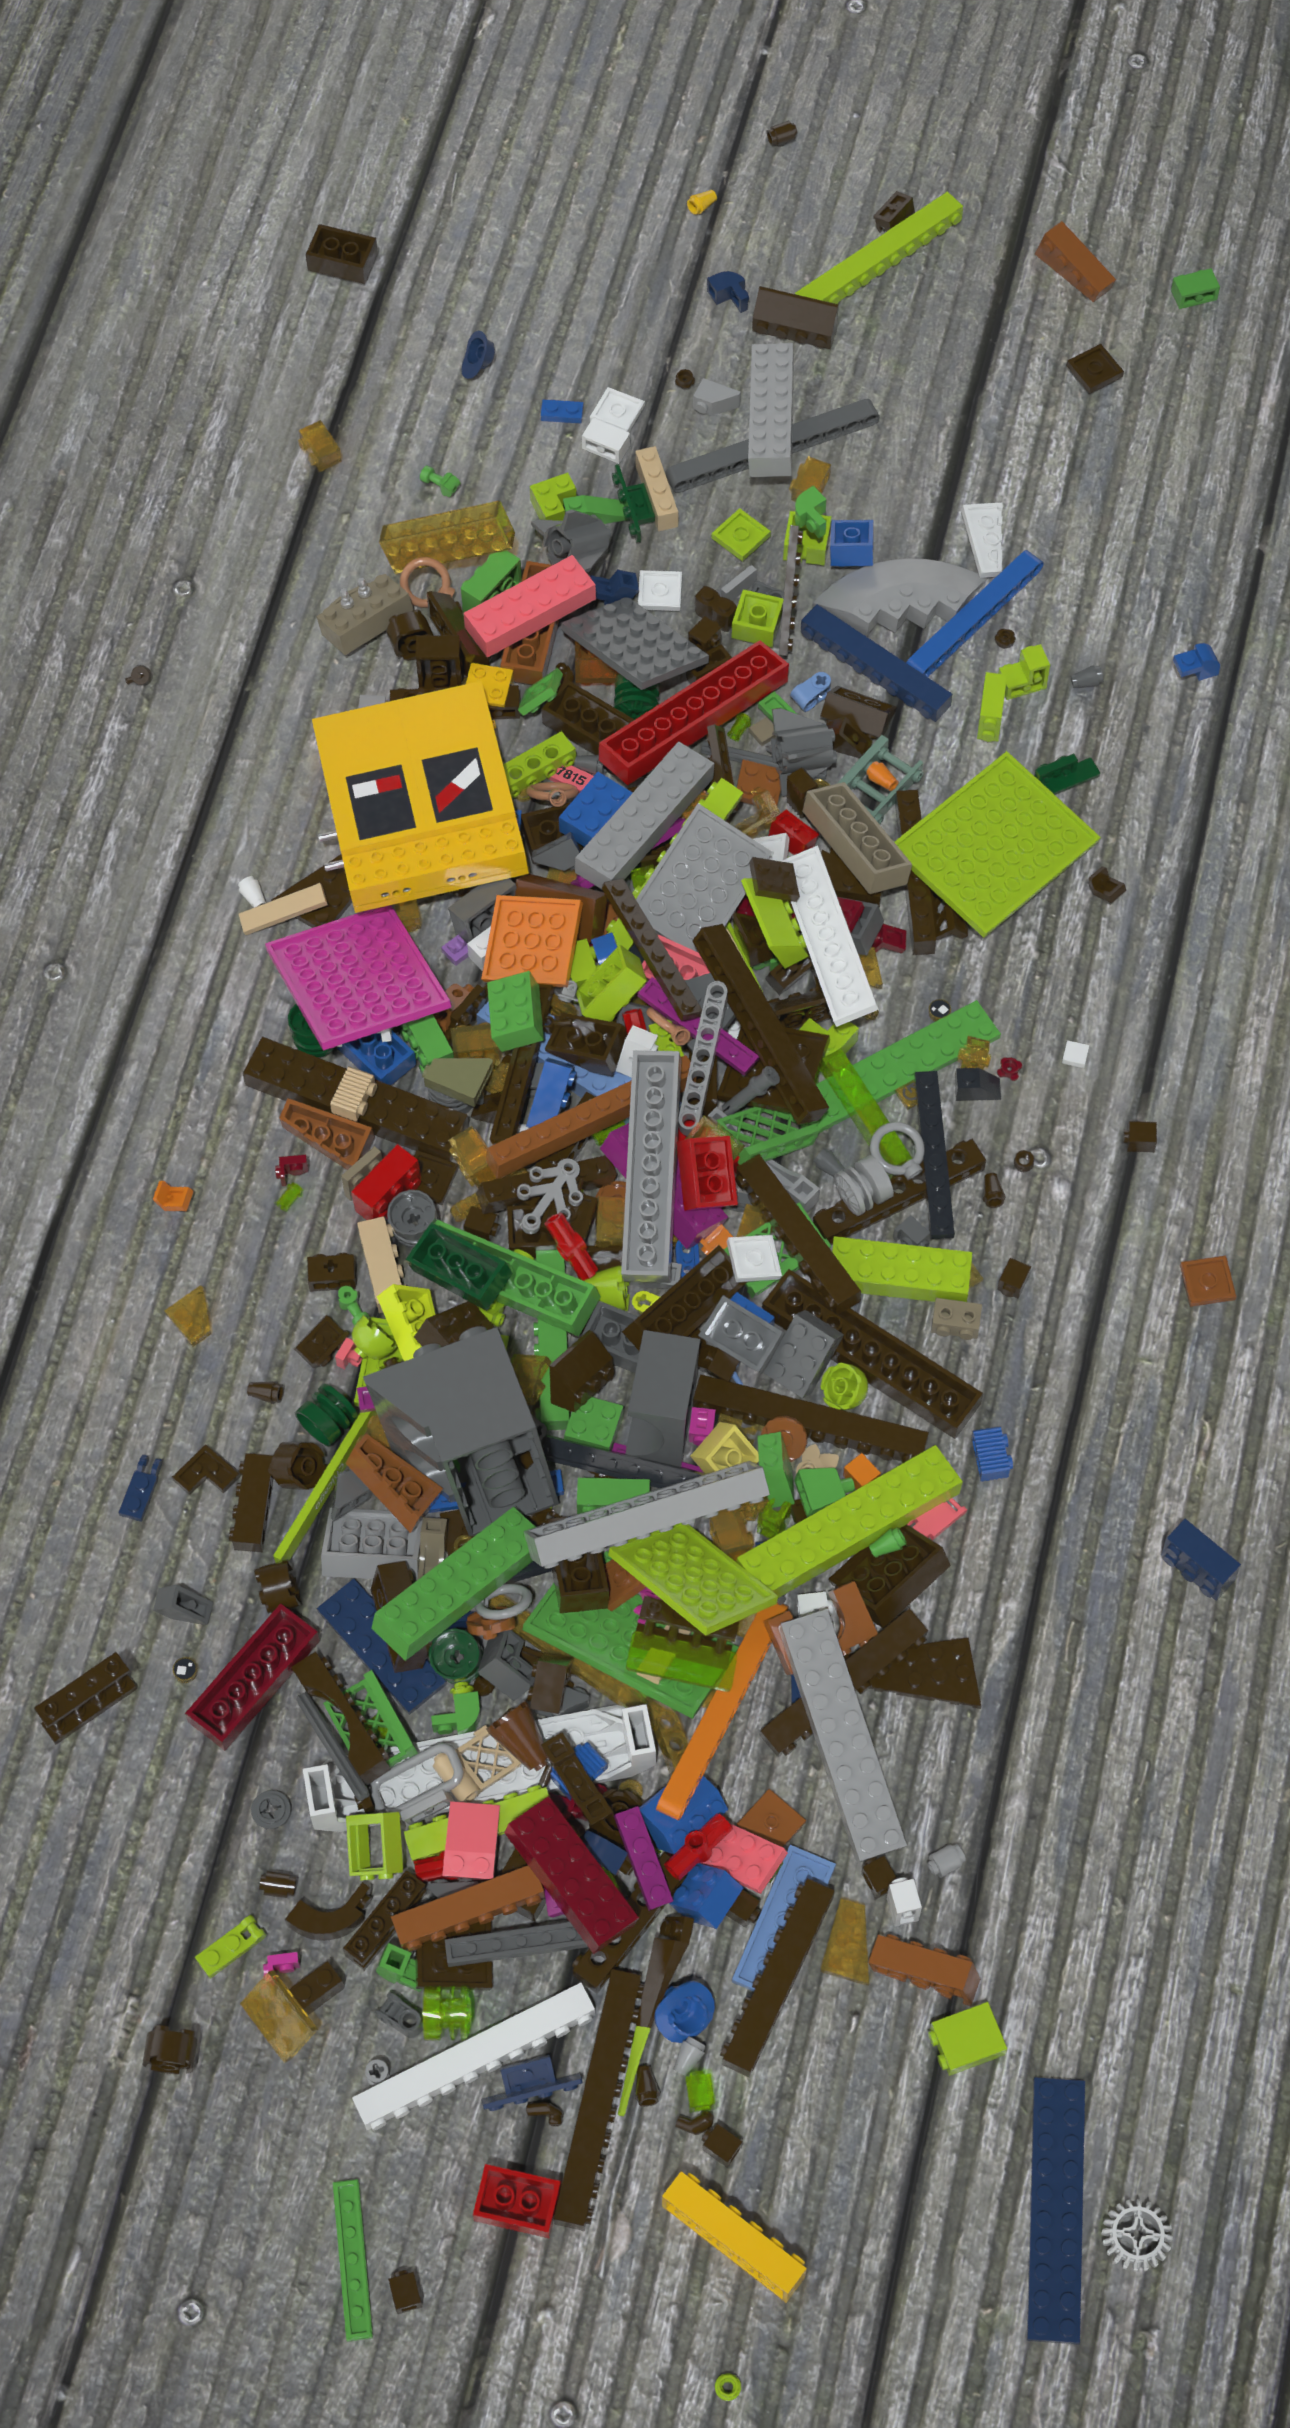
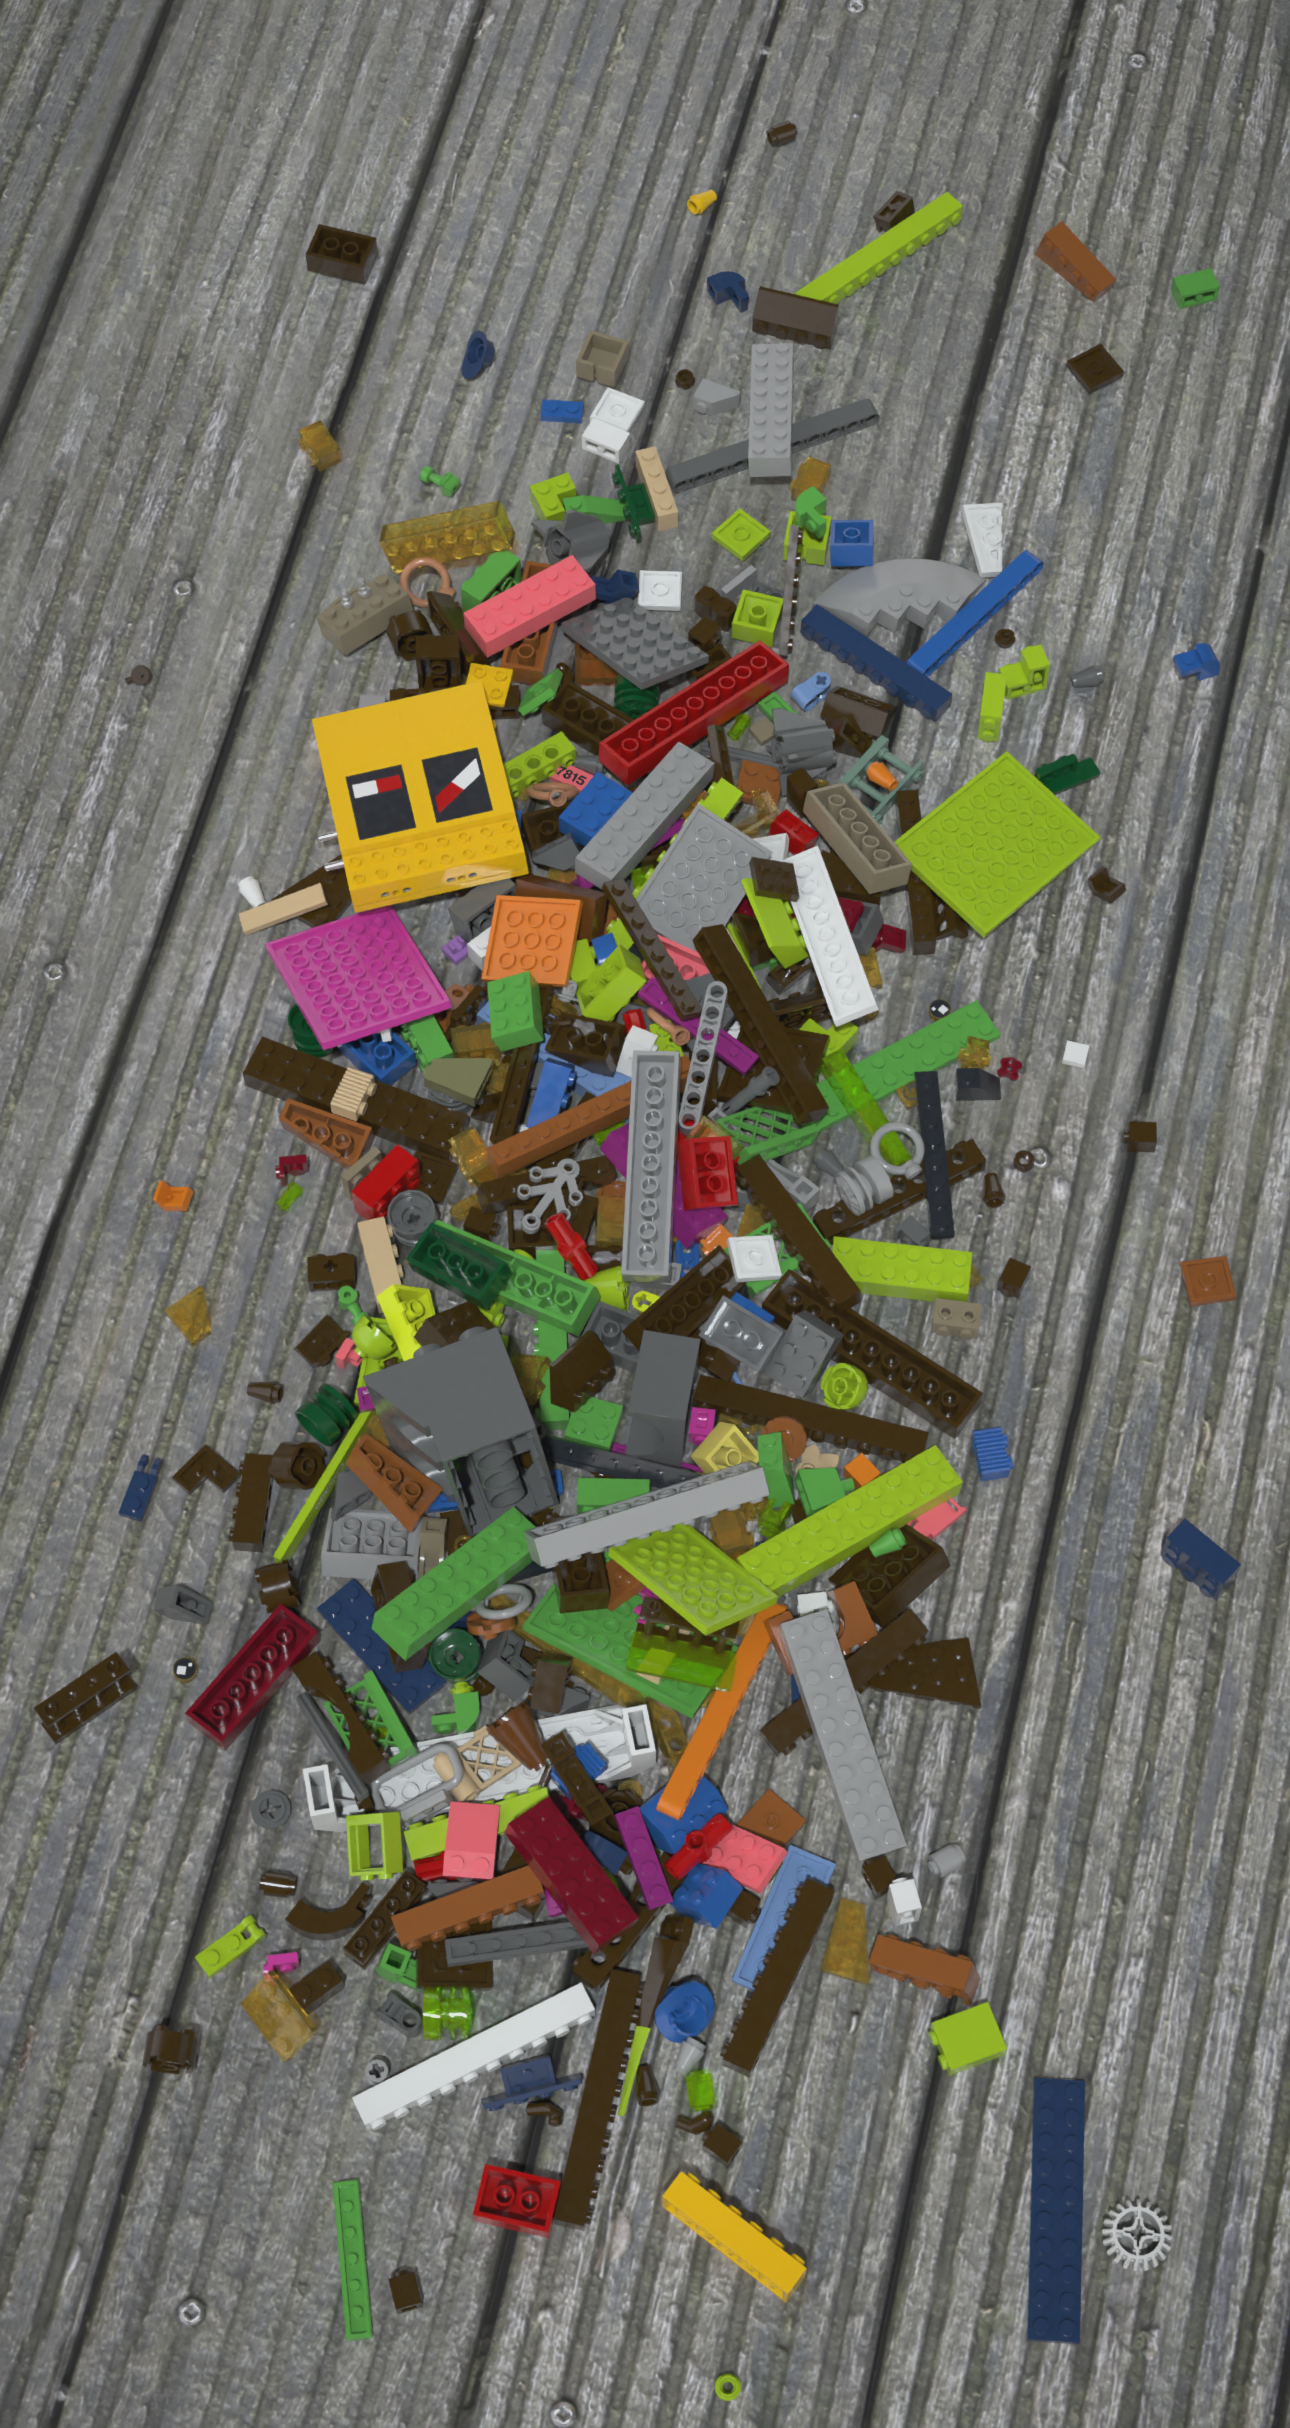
(408, 914): clear yellow brick -> none
(602, 358): none -> dark tan piece

